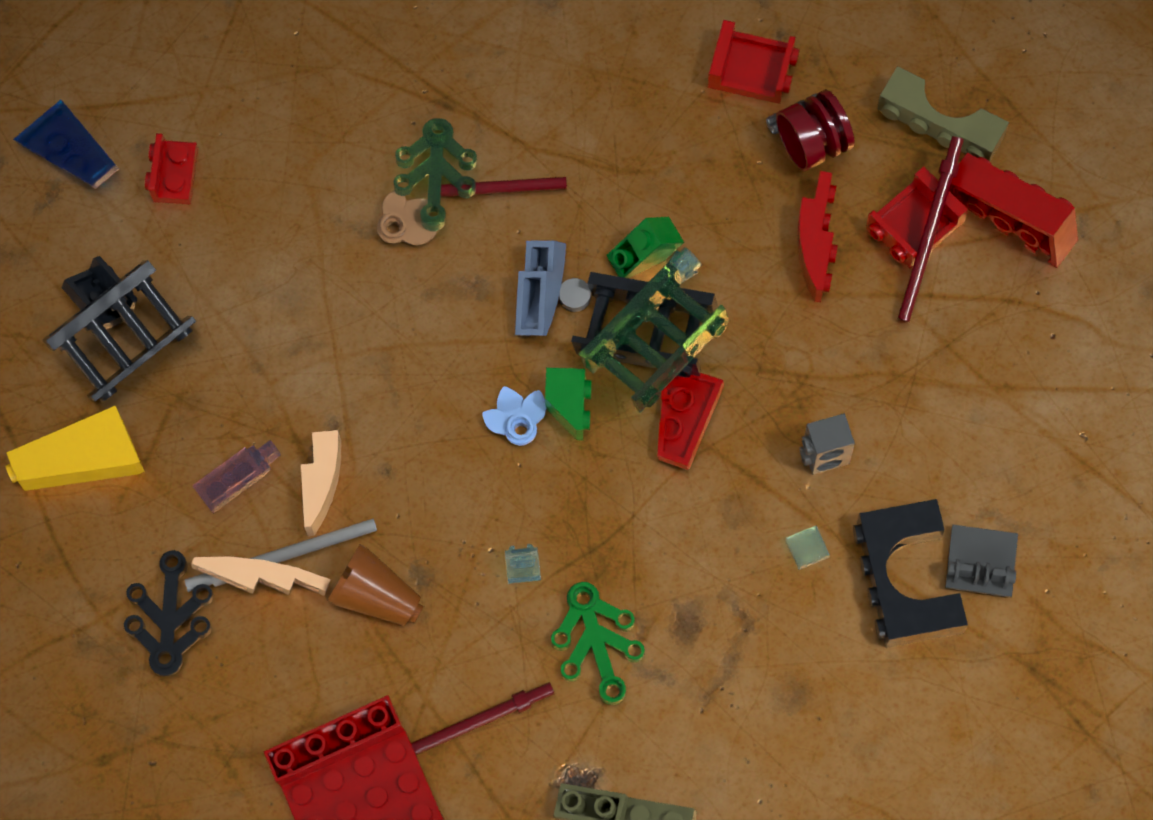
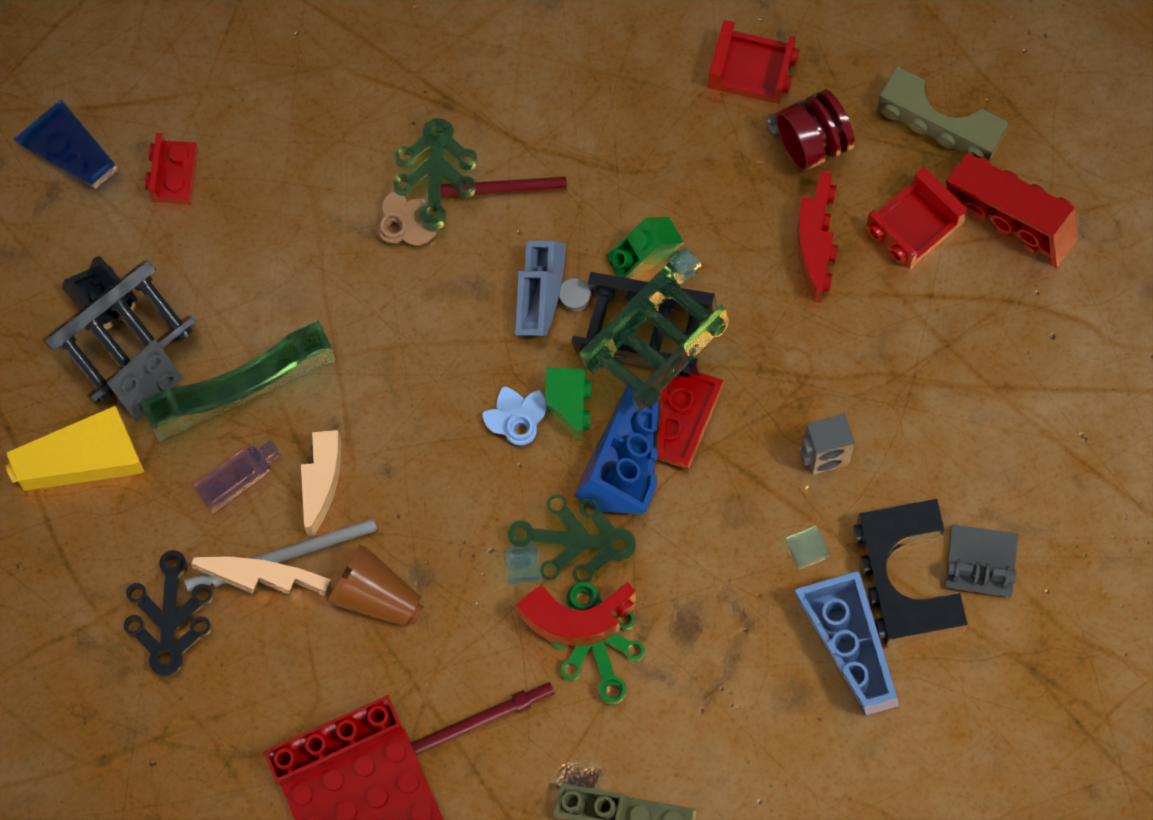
(144, 377): none -> dark grey hinge
(195, 403): none -> clear green arch
(572, 626): none -> red arch
(578, 539): none -> clear green plant
(623, 462): none -> blue wedge
(848, 631): none -> medium blue wedge
(948, 171): dark red bar -> none

